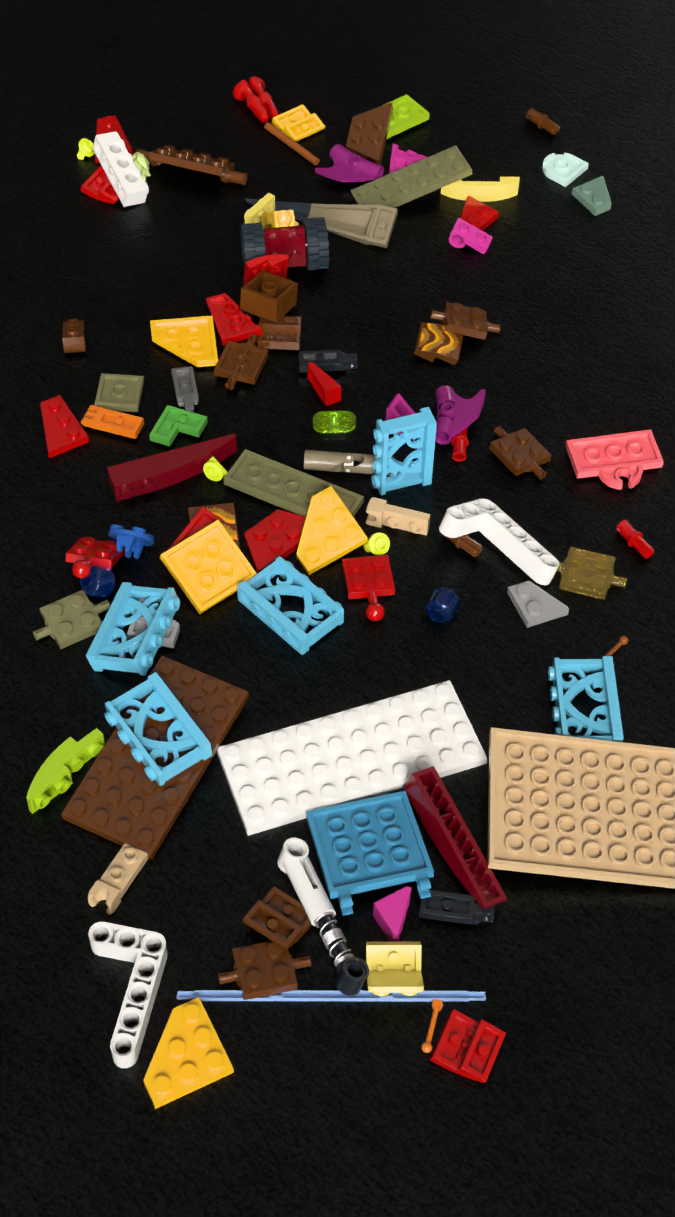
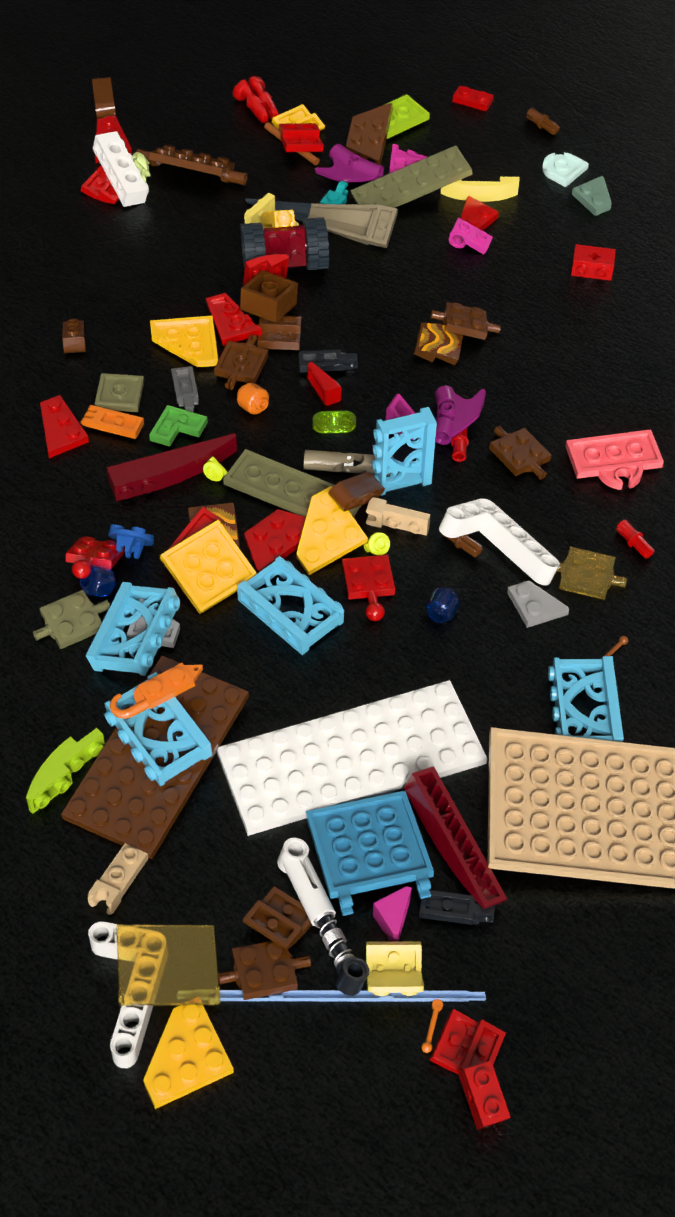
(85, 149): neon yellow plate -> none
(103, 97): none -> reddish brown beam
(159, 689): none -> orange plate
(167, 965): none -> clear yellow piece
(252, 398): none -> orange head
(301, 137): none -> red slope
(338, 196): none -> teal plate
(356, 491): none -> reddish brown beam
(473, 98): none -> red plate
(484, 1095): none -> red brick
(593, 262): none -> red brick

